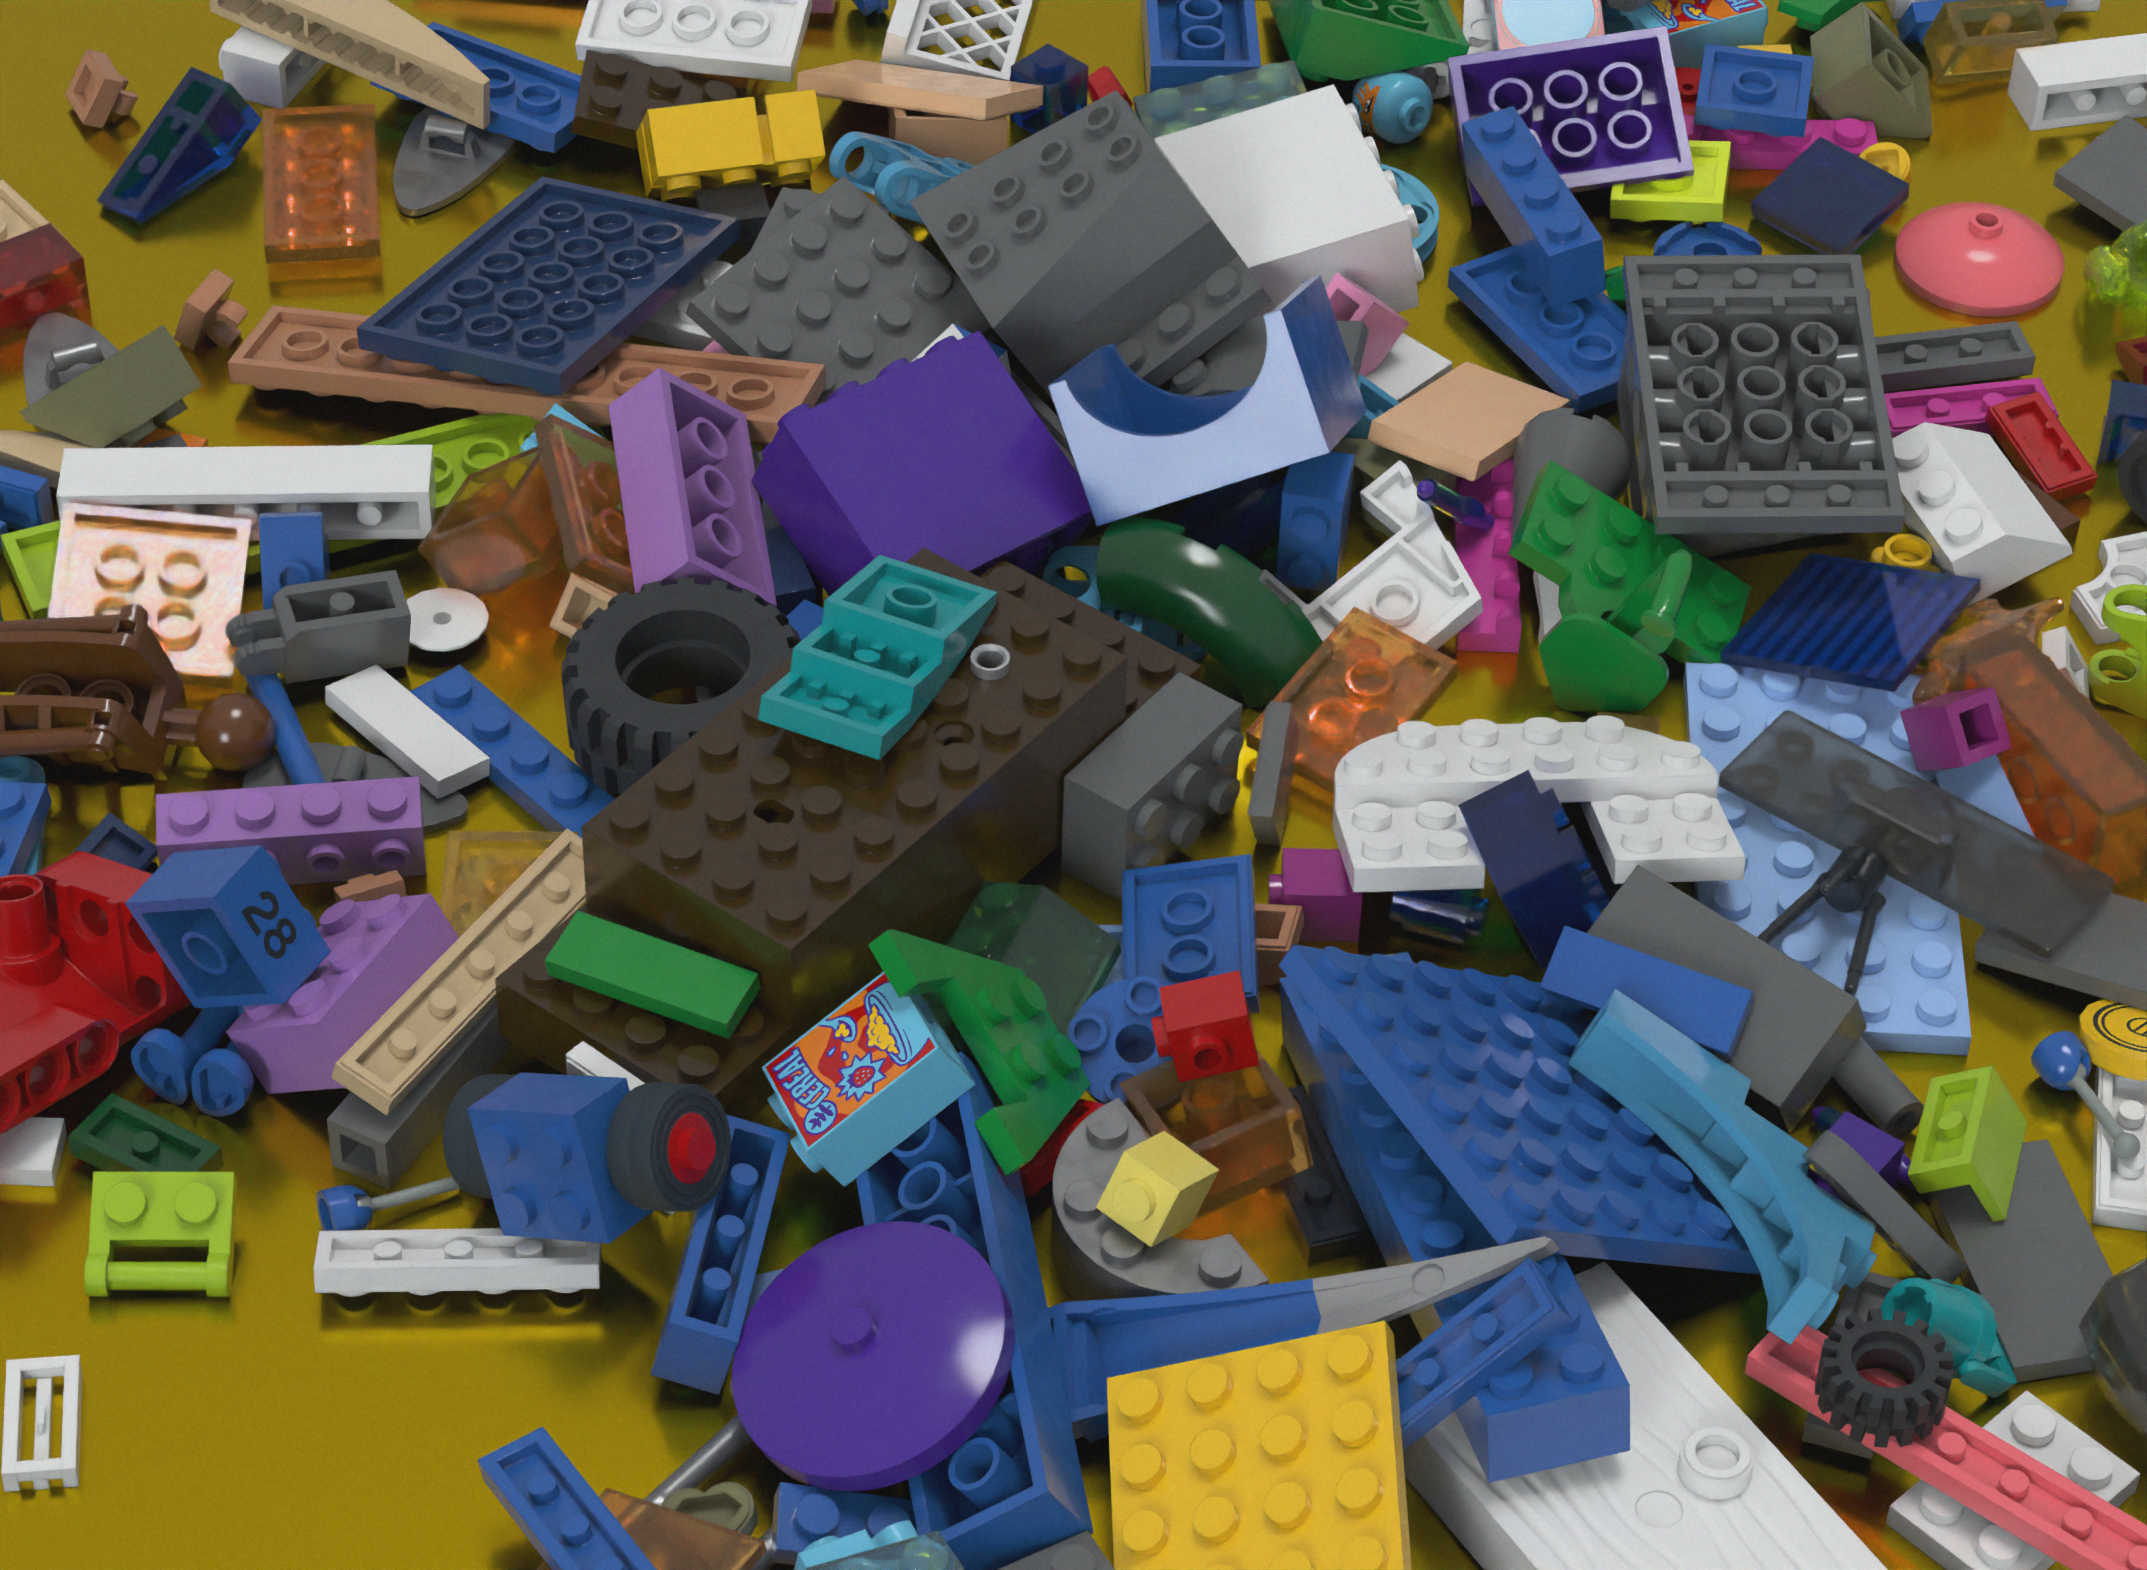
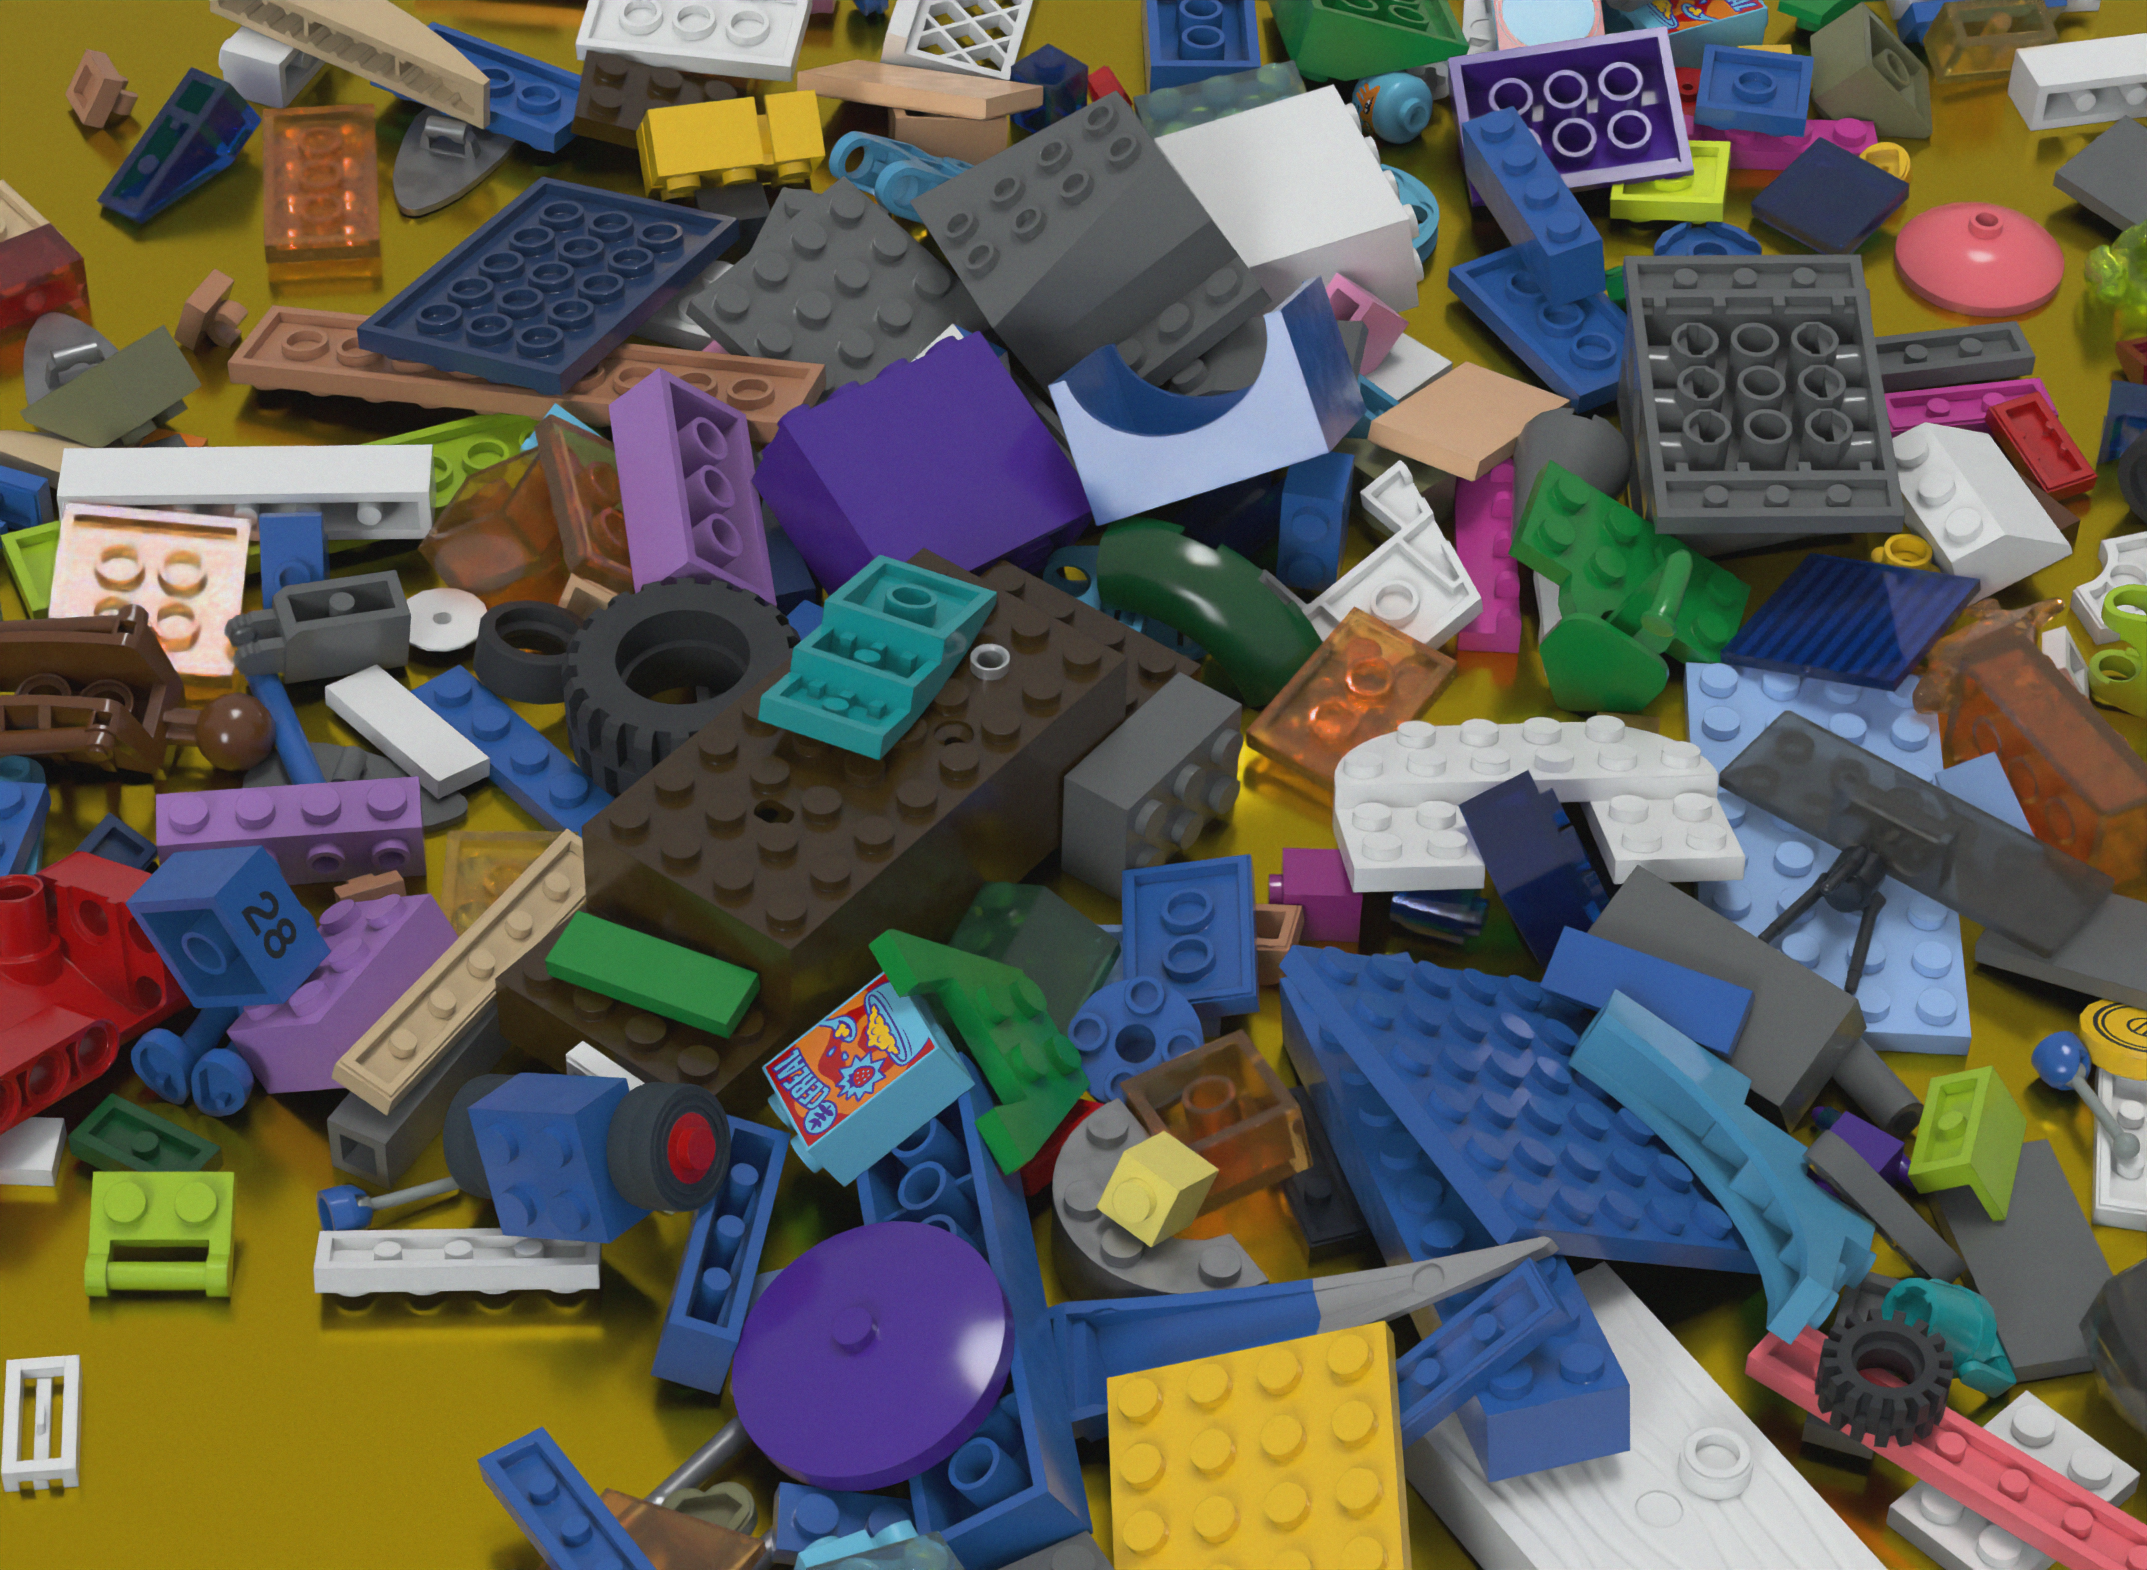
(524, 626): none -> black tyre
(1206, 1027): red brick -> none
(1274, 773): dark grey tile -> none
(1461, 508): clear blue piece -> none
(1956, 729): magenta brick -> none

